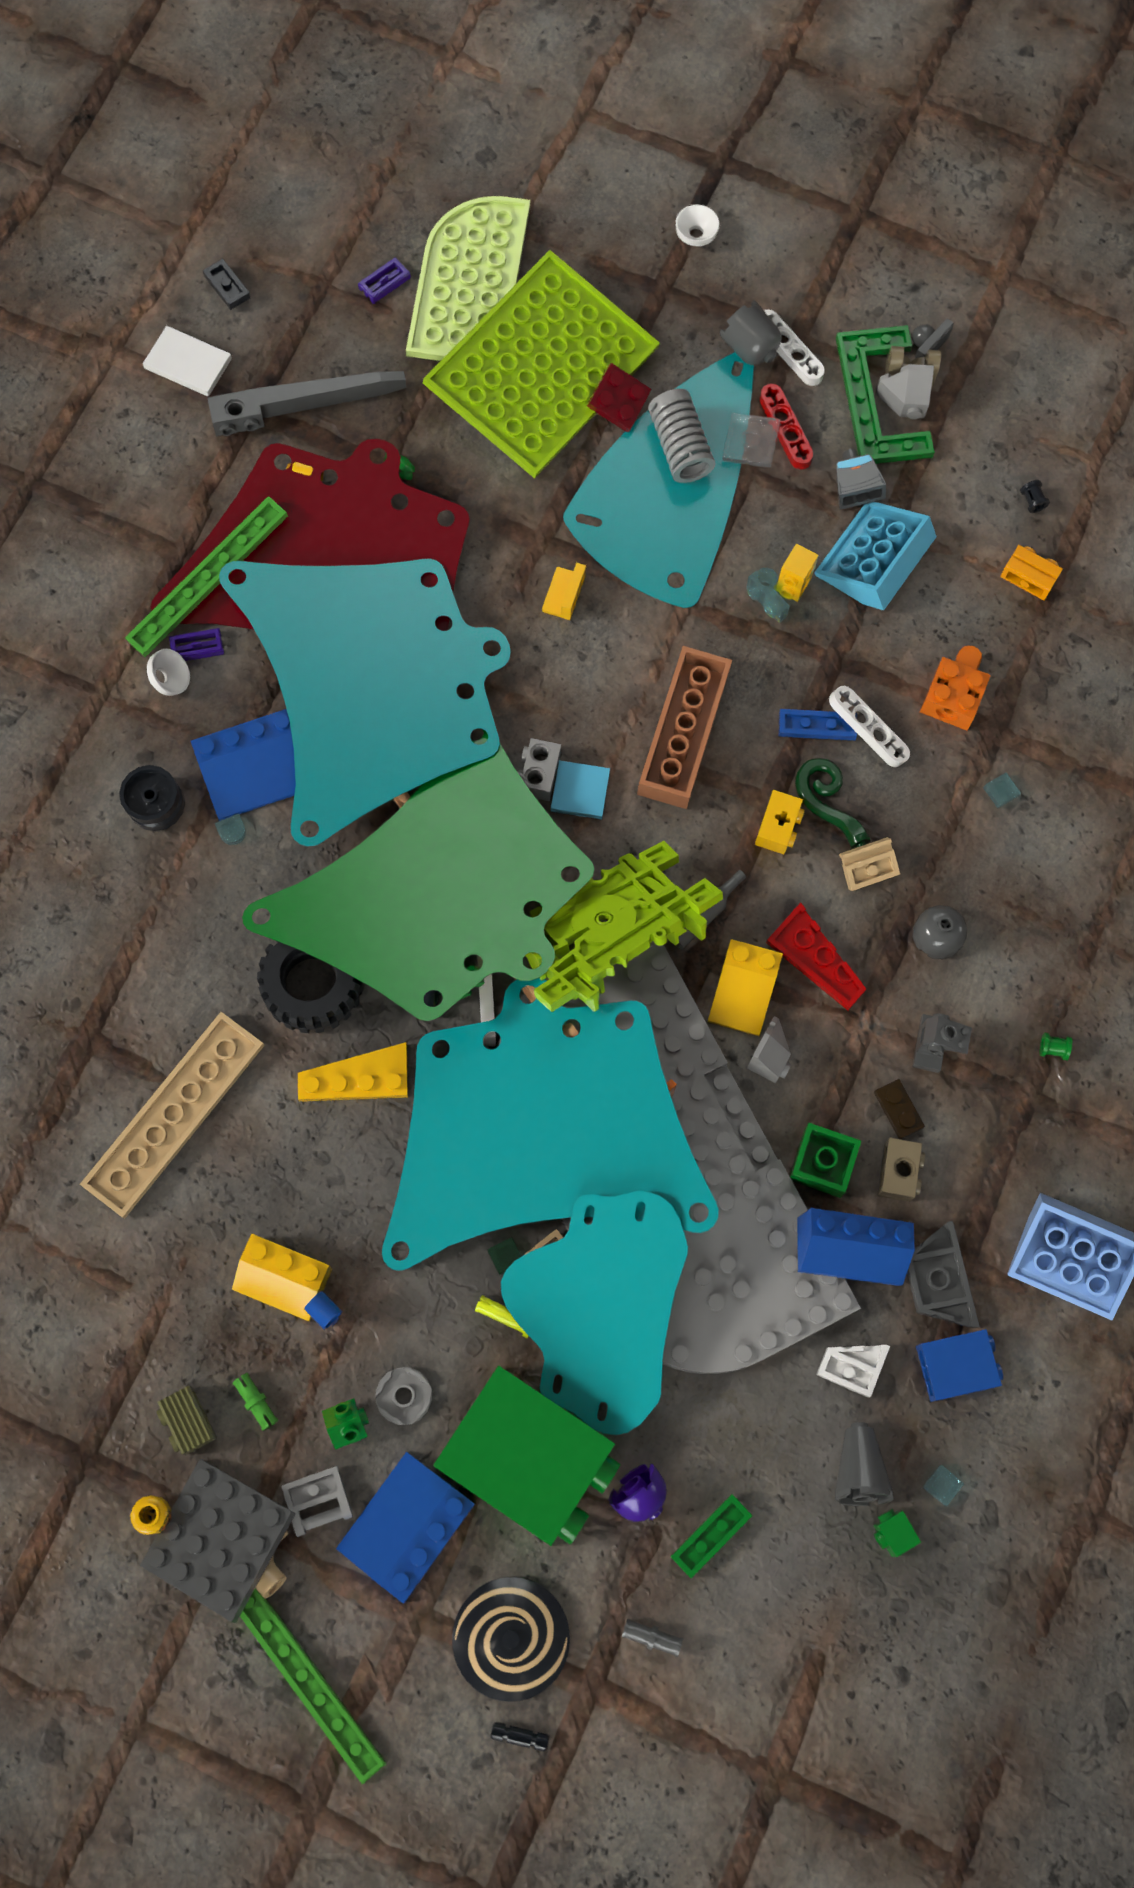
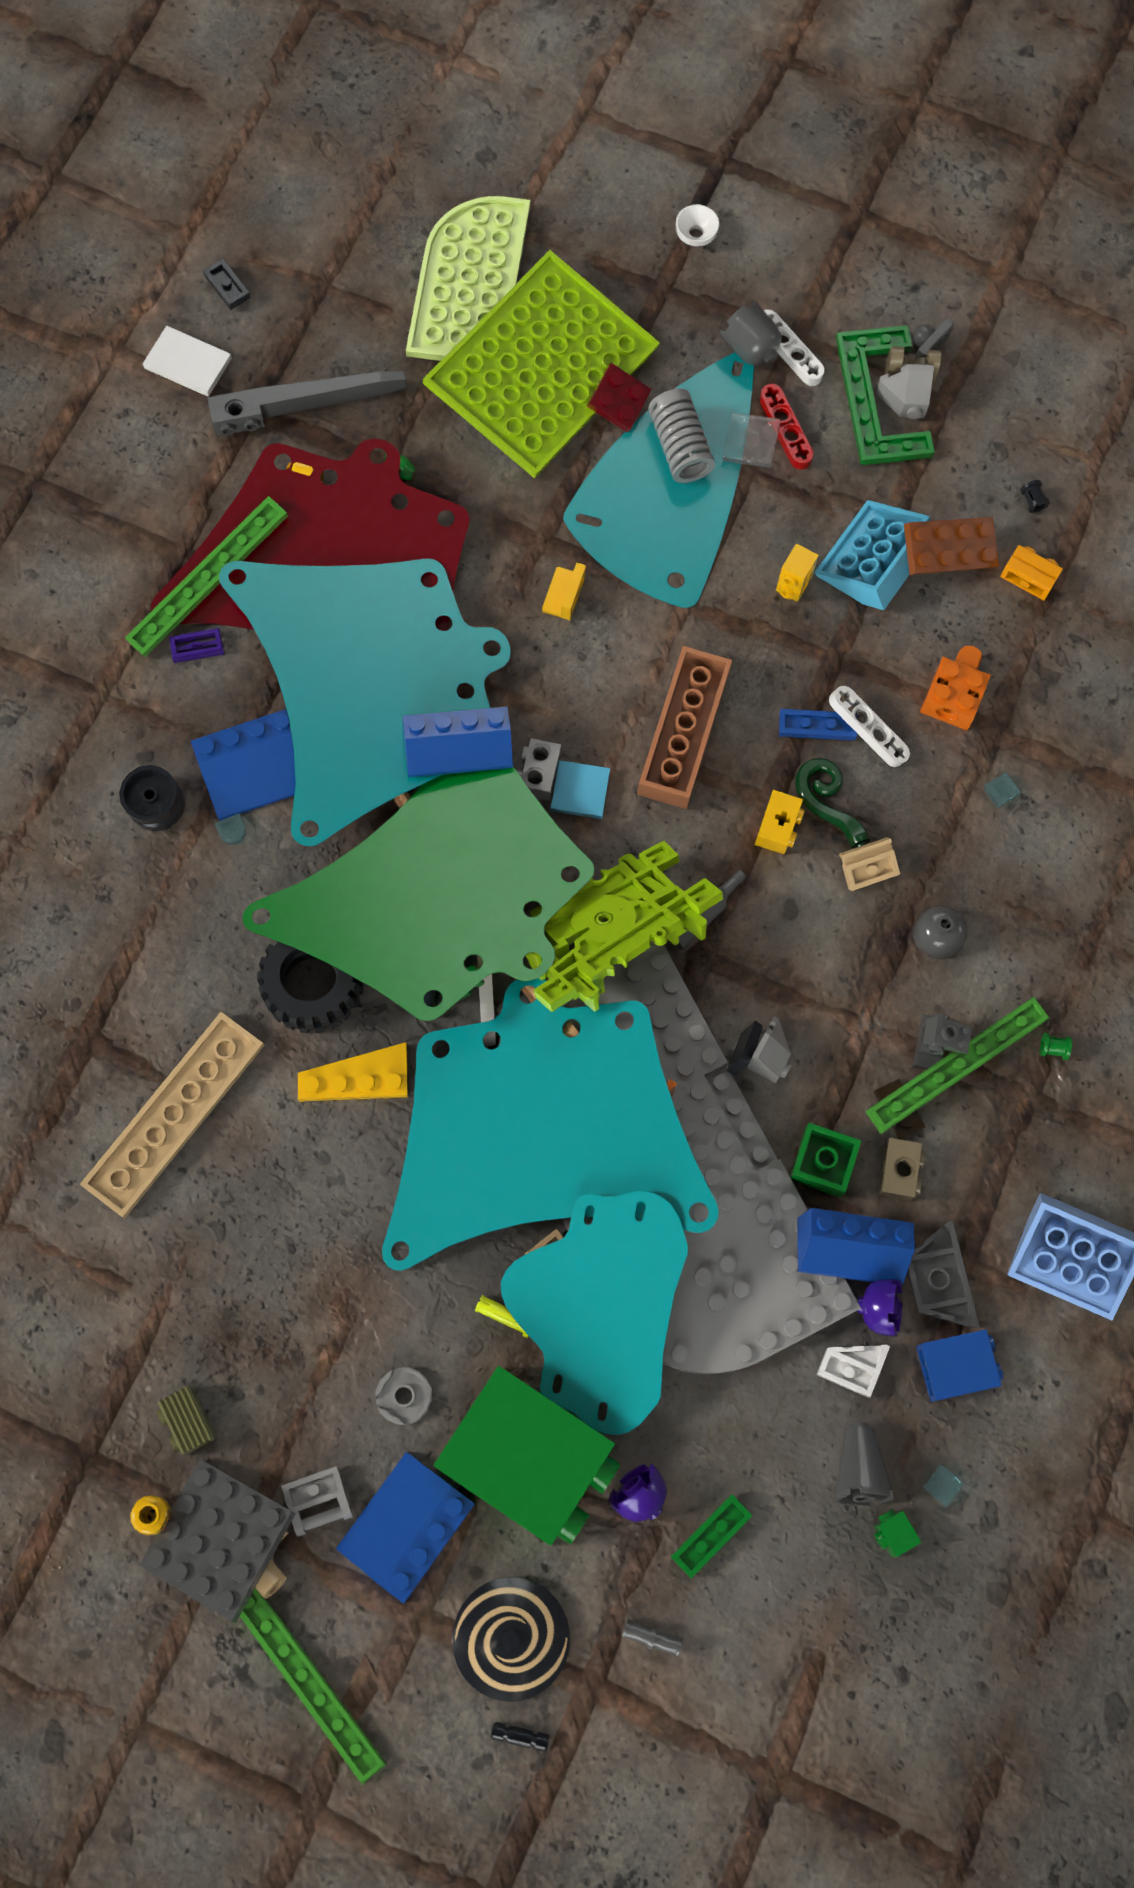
(174, 670): white piece -> none
(255, 1401): bright green pin -> none
(279, 1276): yellow slope -> none
(323, 1310): blue piece -> none
(345, 1423): green brick -> none
(387, 283): dark purple tile -> none
(457, 741): none -> blue slope
(504, 1255): clear green tile -> none
(745, 987): yellow slope -> none
(745, 1048): none -> black tile
(772, 602): clear light blue plate -> none
(816, 957): red wing -> none
(858, 480): dark grey torso -> none
(882, 1307): none -> dark purple cylinder
(951, 545): none -> dark orange plate
(956, 1065): none -> bright green tile

